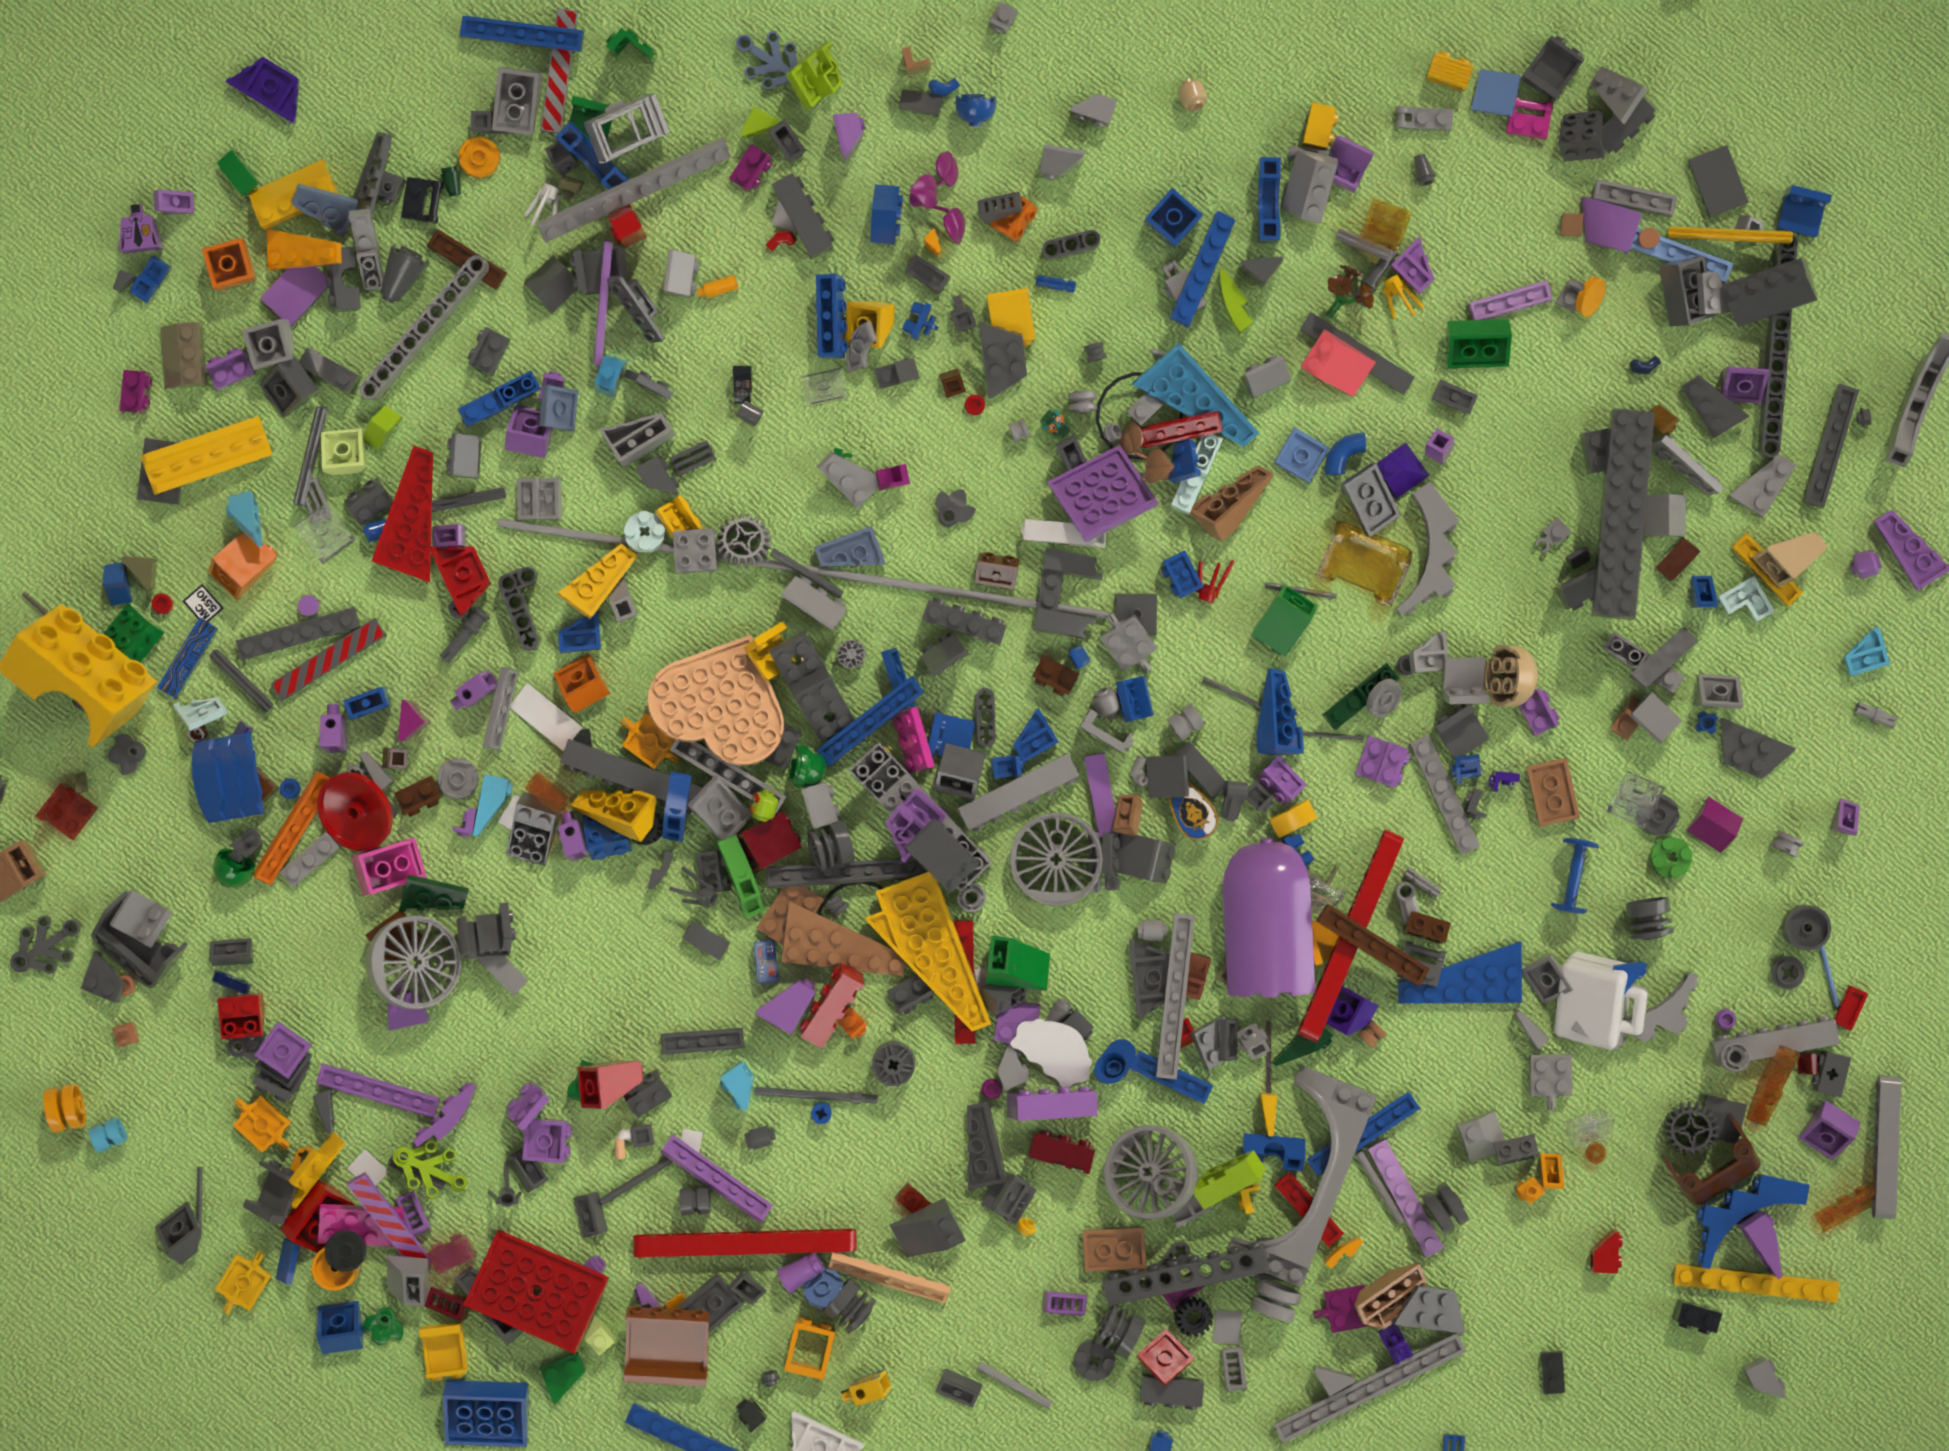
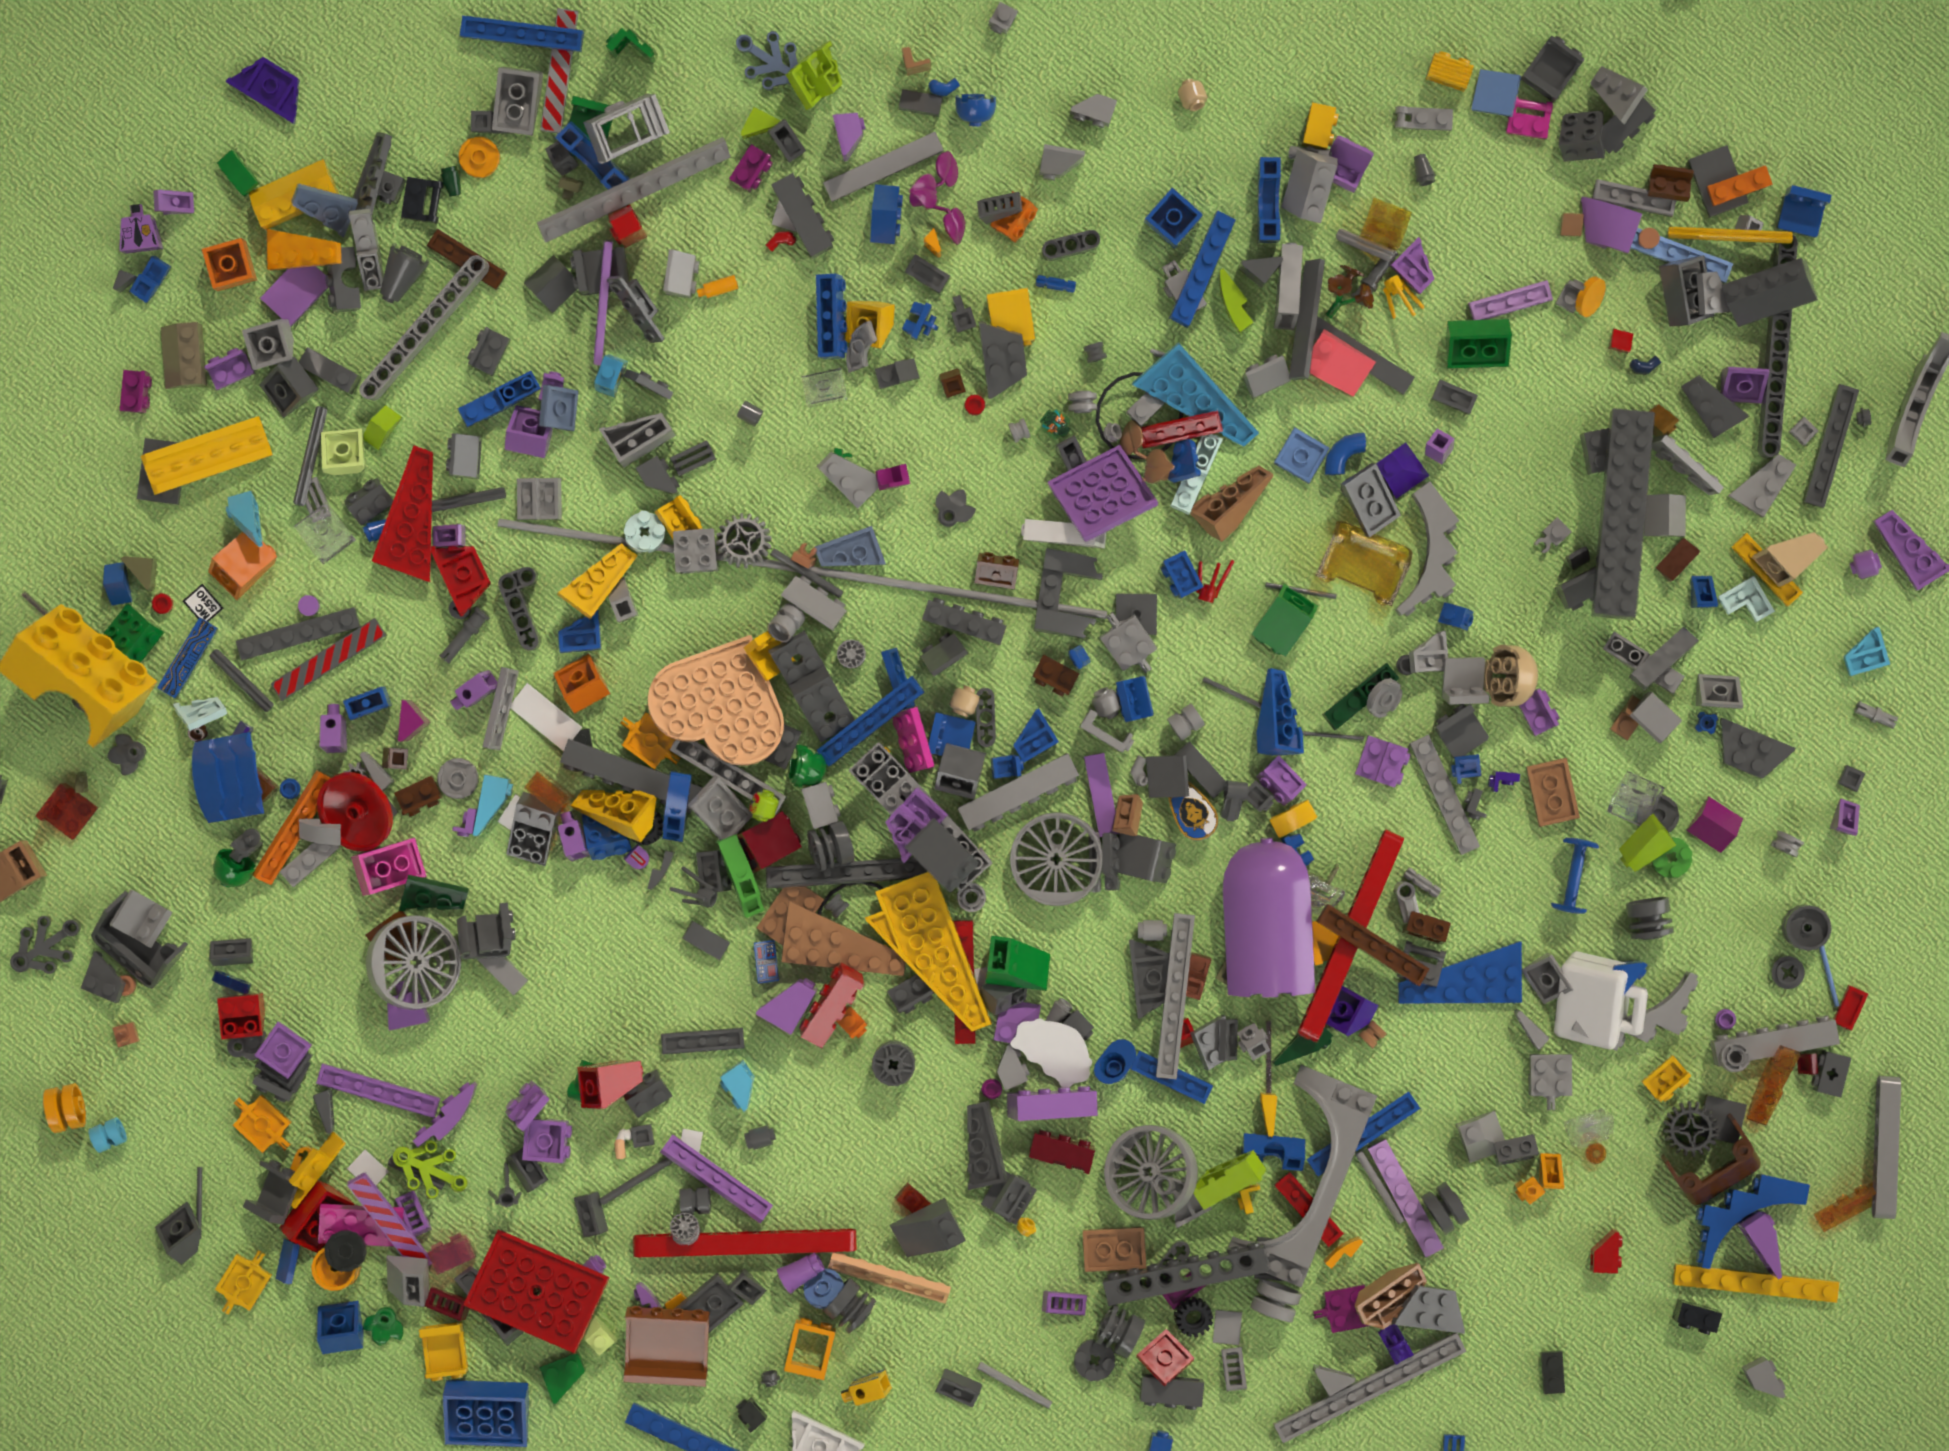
(313, 831): none -> light grey slope
(546, 195): white plant -> none
(637, 857): none -> medium lavender tile
(685, 1229): none -> light grey wheel
(742, 384): black leg -> none
(786, 622): none -> light grey wheel
(804, 558): none -> nougat tile
(819, 1110): blue wheel -> none
(855, 1098): dark grey bar -> none
(883, 166): none -> light grey tile
(964, 701): none -> tan head
(1288, 287): none -> light grey slope
(1307, 319): none -> dark grey tile
(1456, 616): none -> blue bracket
(1621, 341): none -> red slope
(1646, 844): none -> lime slope
(1666, 1079): none -> yellow bracket
(1670, 182): none -> reddish brown bracket
(1739, 185): none -> orange plate
(1803, 431): none -> light grey tile
(1830, 1130): medium lavender slope -> none
(1851, 778): none -> dark grey tile

